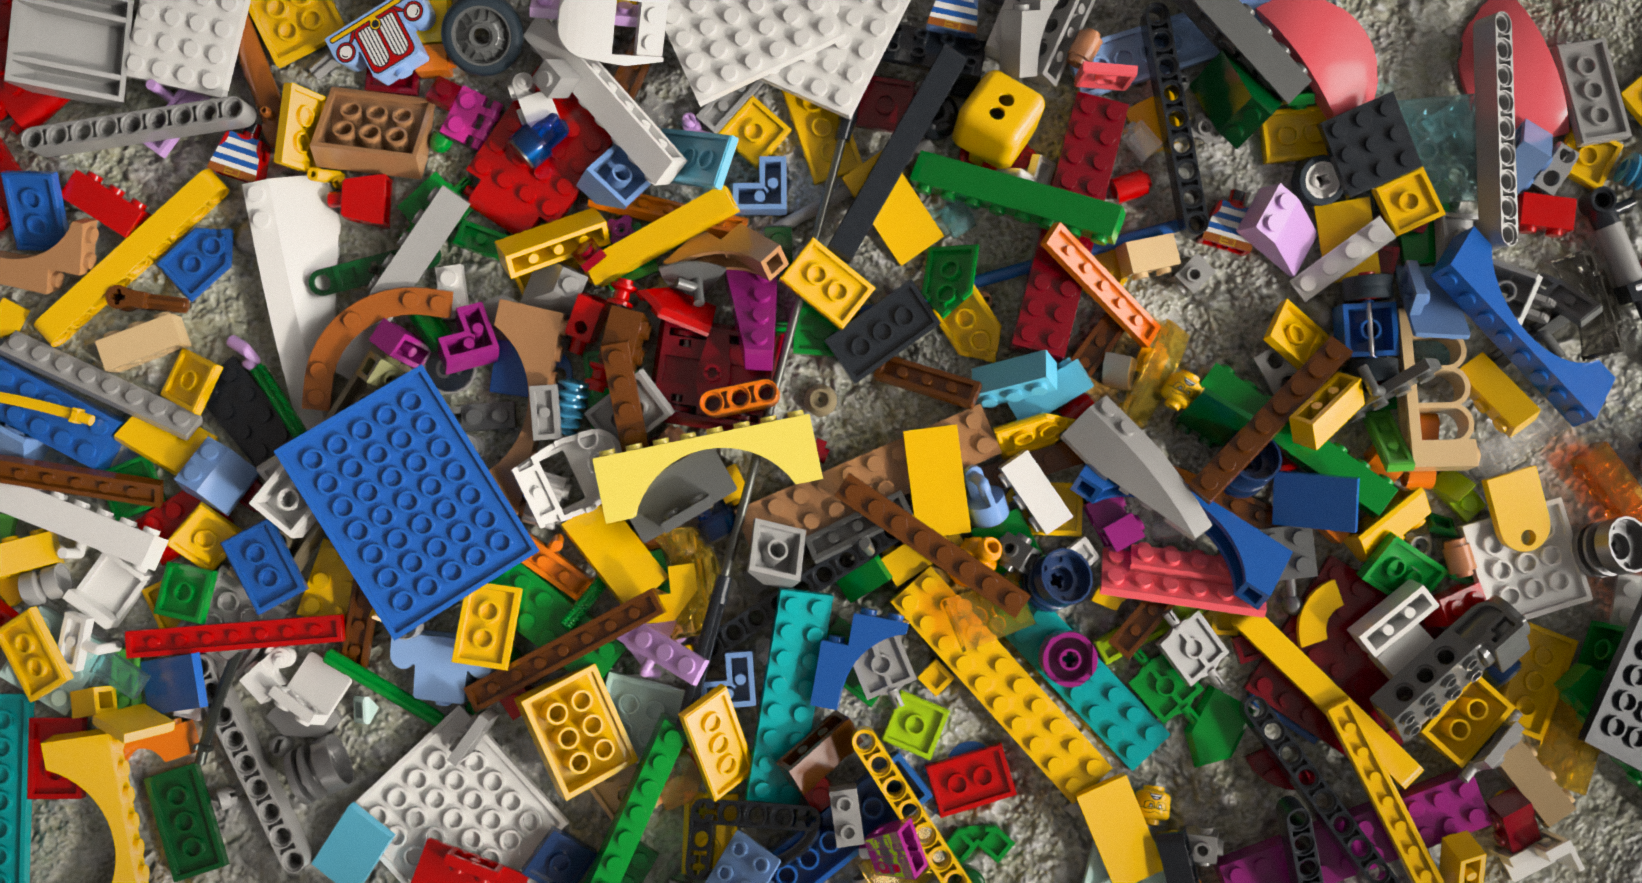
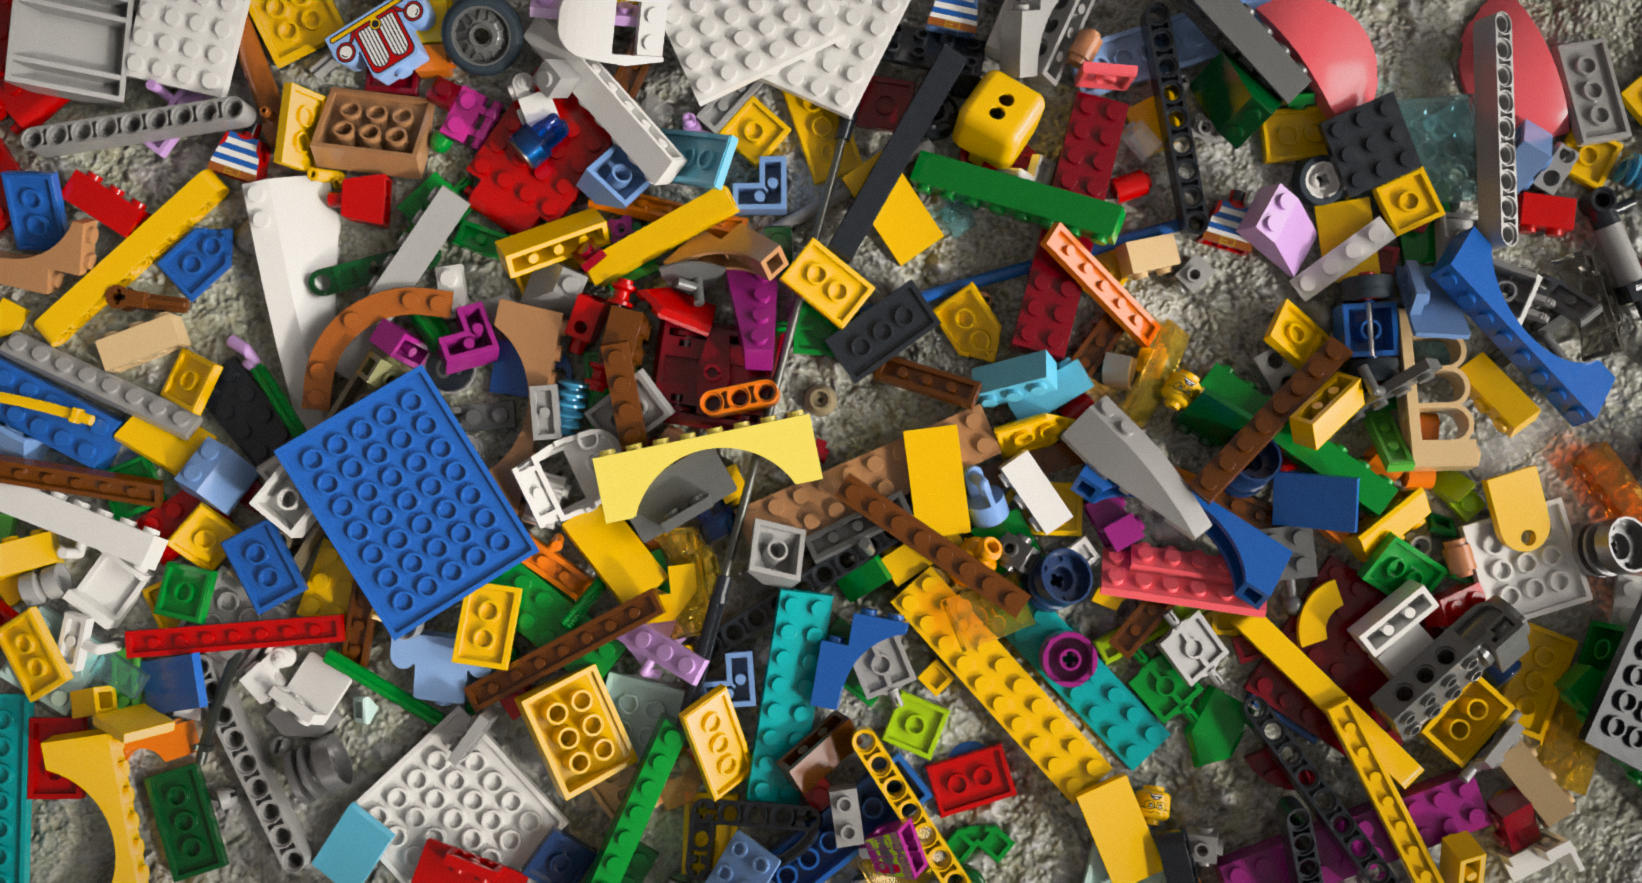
(949, 276): green tile -> none

